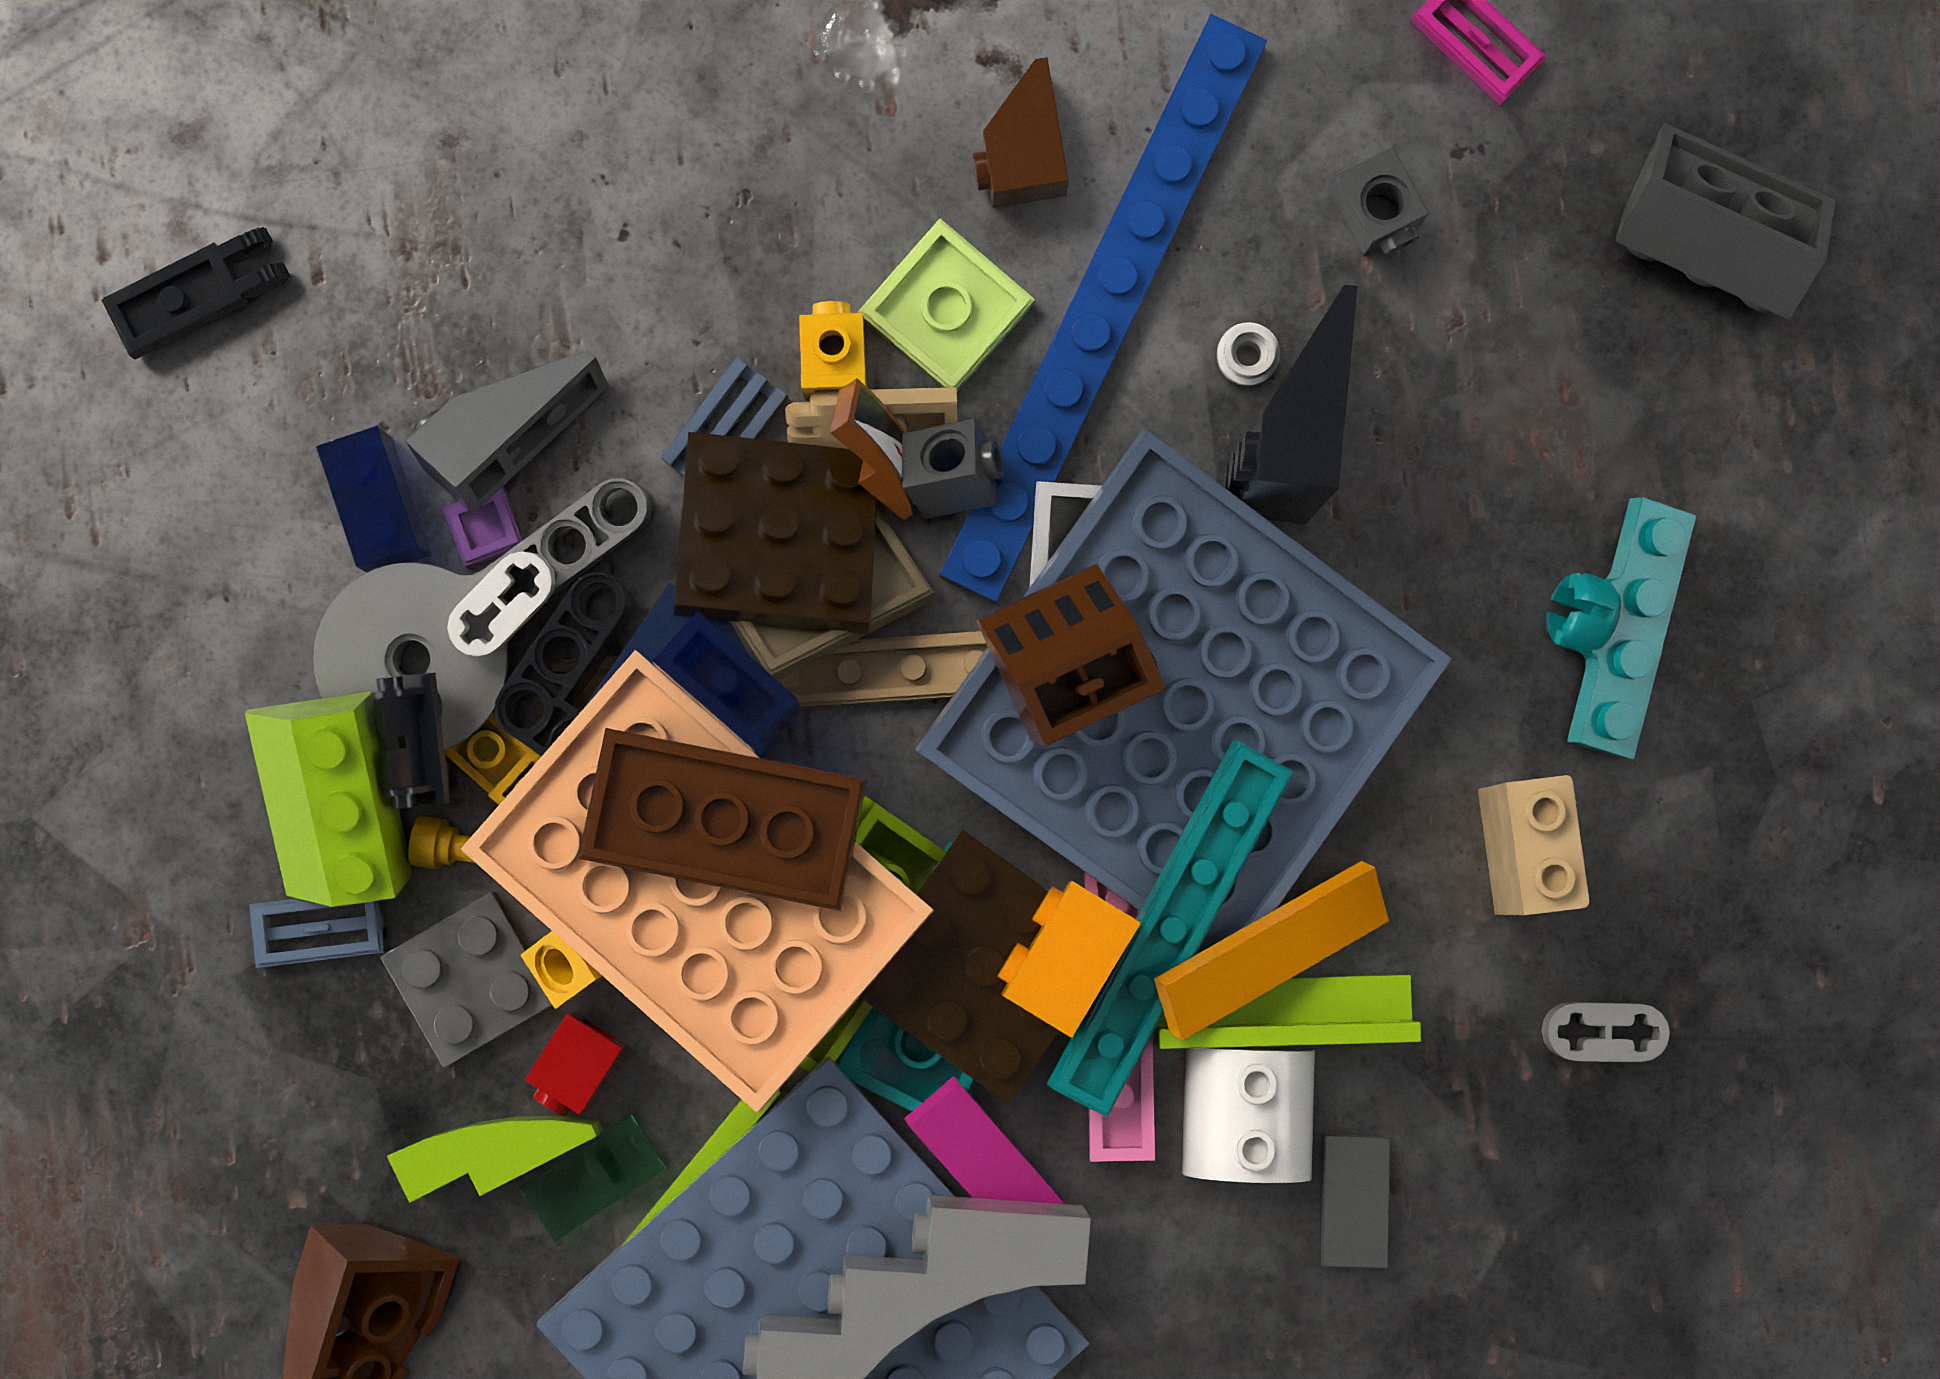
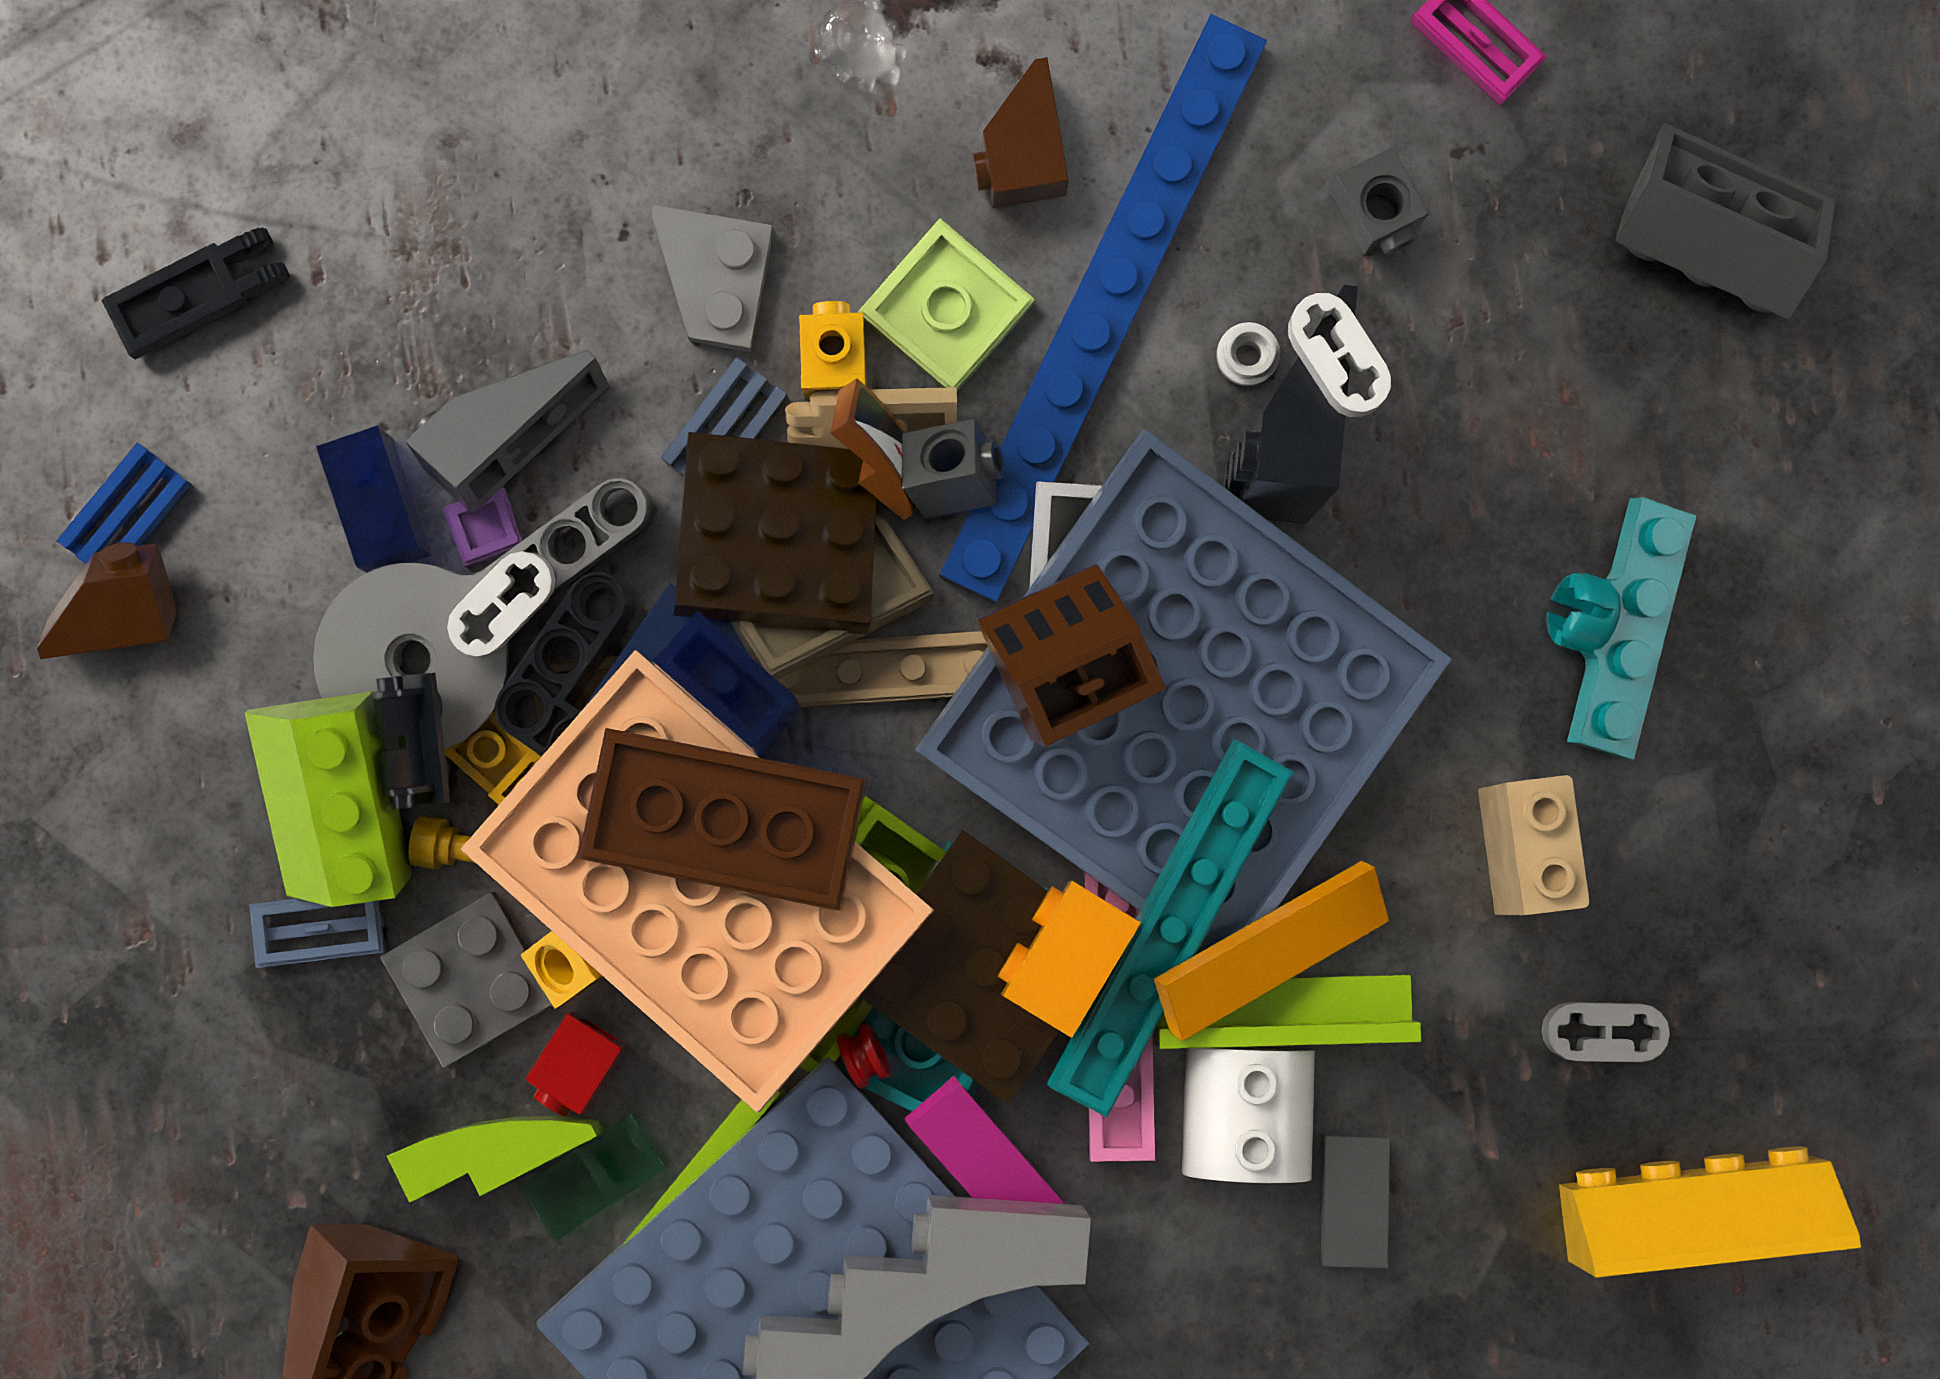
(111, 490): none -> blue tile
(112, 604): none -> reddish brown slope
(715, 273): none -> light grey wing
(863, 1056): none -> red bush
(1352, 345): none -> white beam
(1705, 1213): none -> yellow slope

